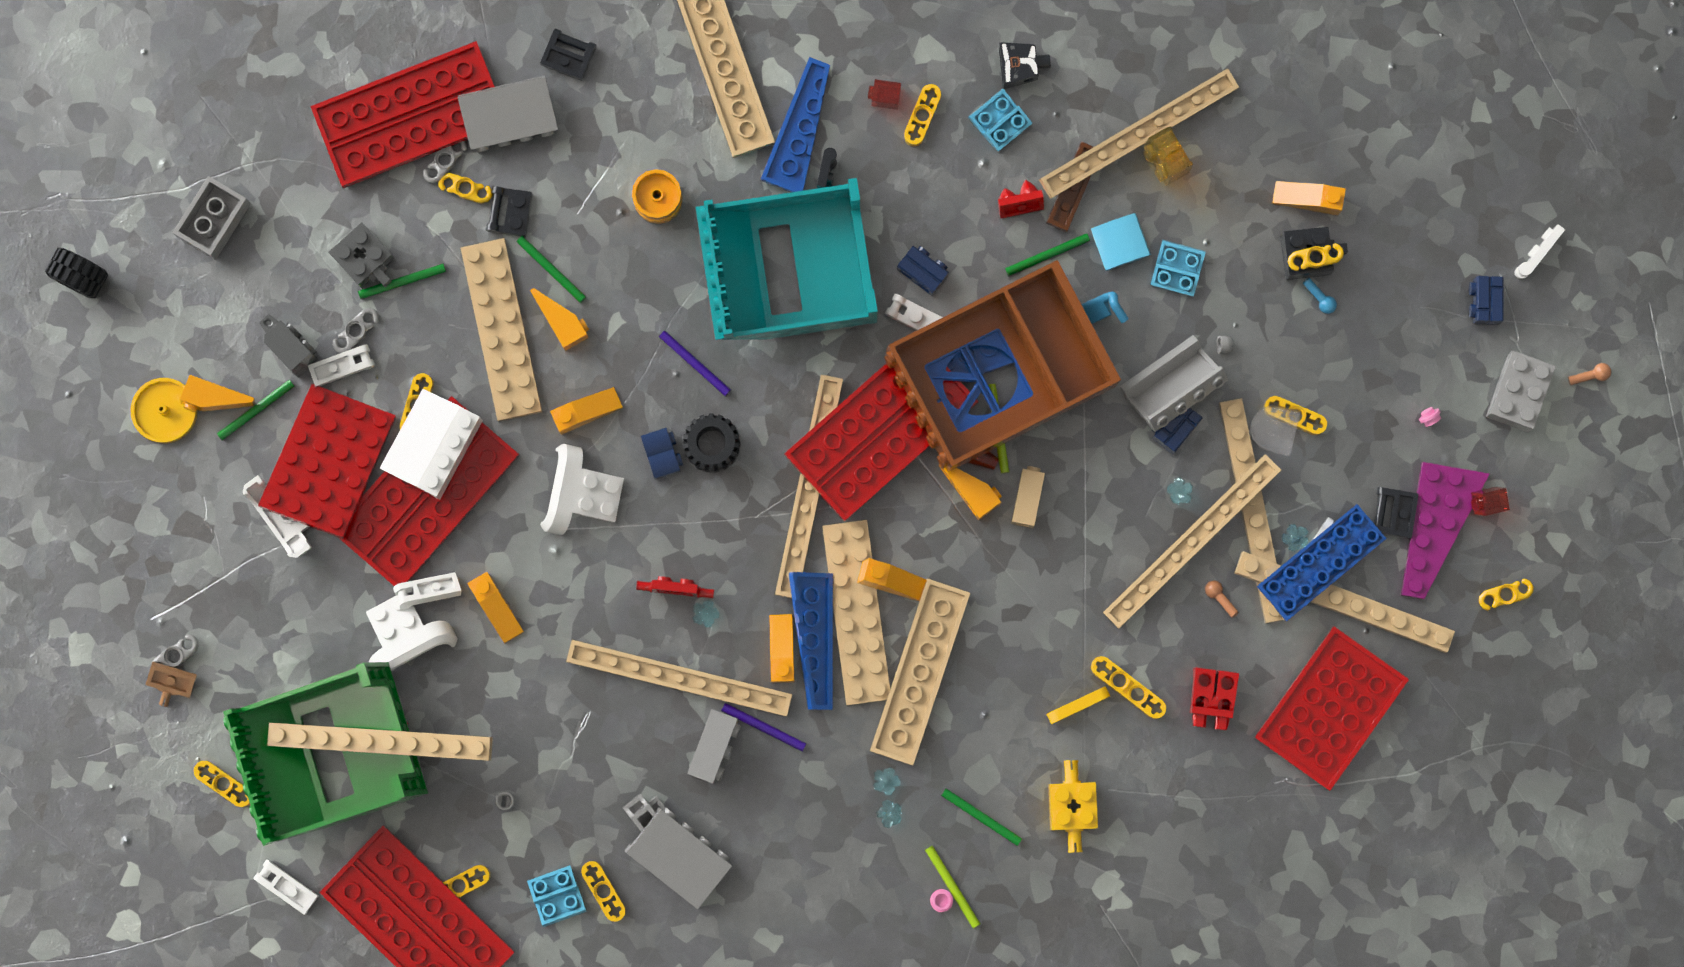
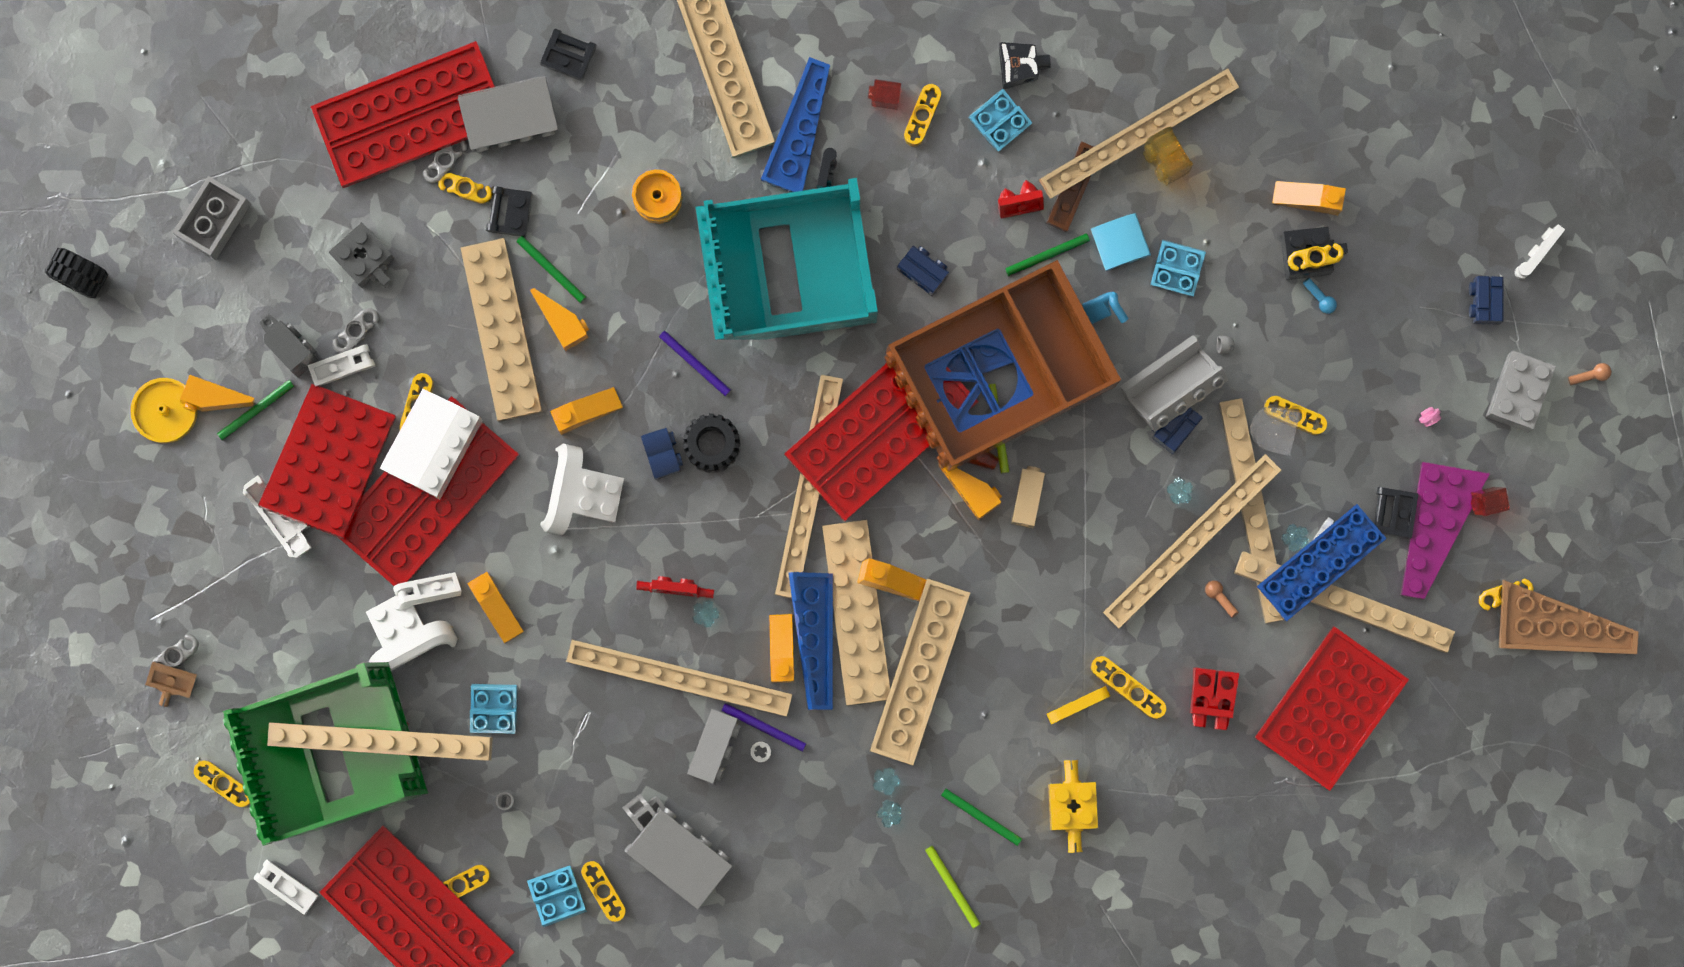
(401, 281): green bar -> none
(493, 708): none -> medium azure slope
(762, 745): none -> white bush
(915, 315): white plate -> none
(941, 900): bright pink plate -> none
(1547, 624): none -> medium nougat wing

